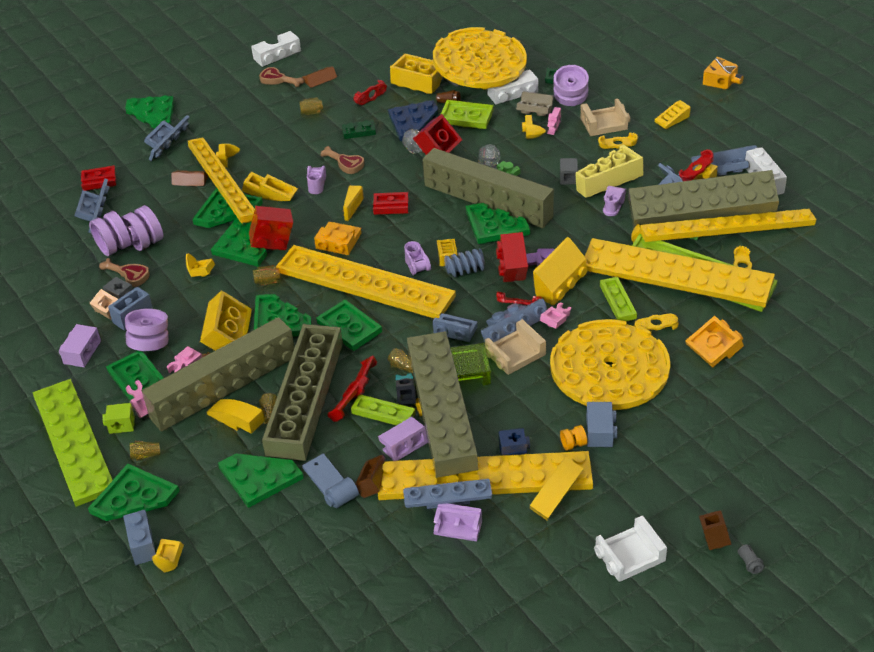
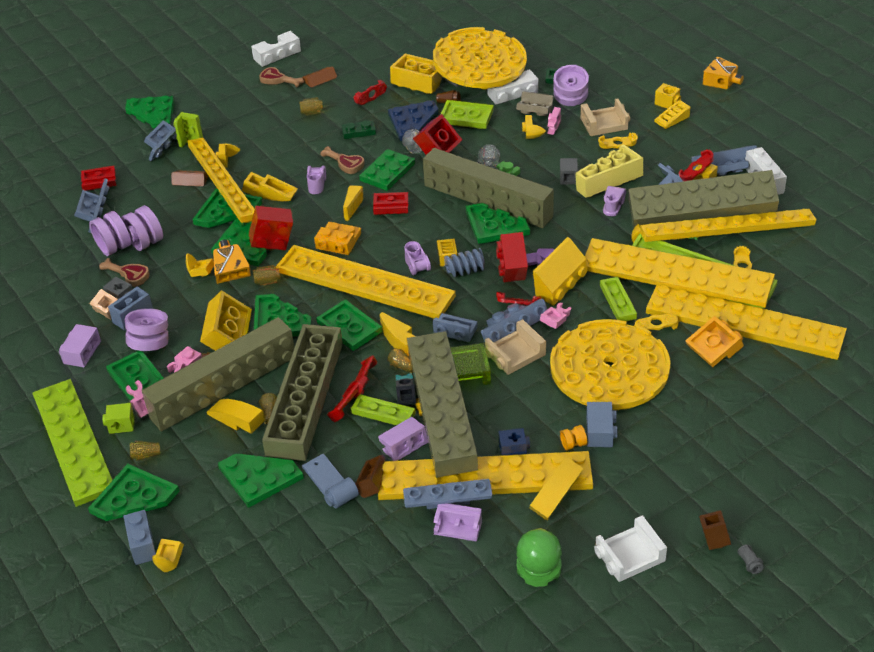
(187, 128): none -> lime bracket
(229, 262): none -> light orange torso
(387, 169): none -> green plate
(396, 332): none -> yellow slope
(539, 557): none -> bright green tile
(667, 95): none -> yellow brick
(750, 321): none -> yellow plate

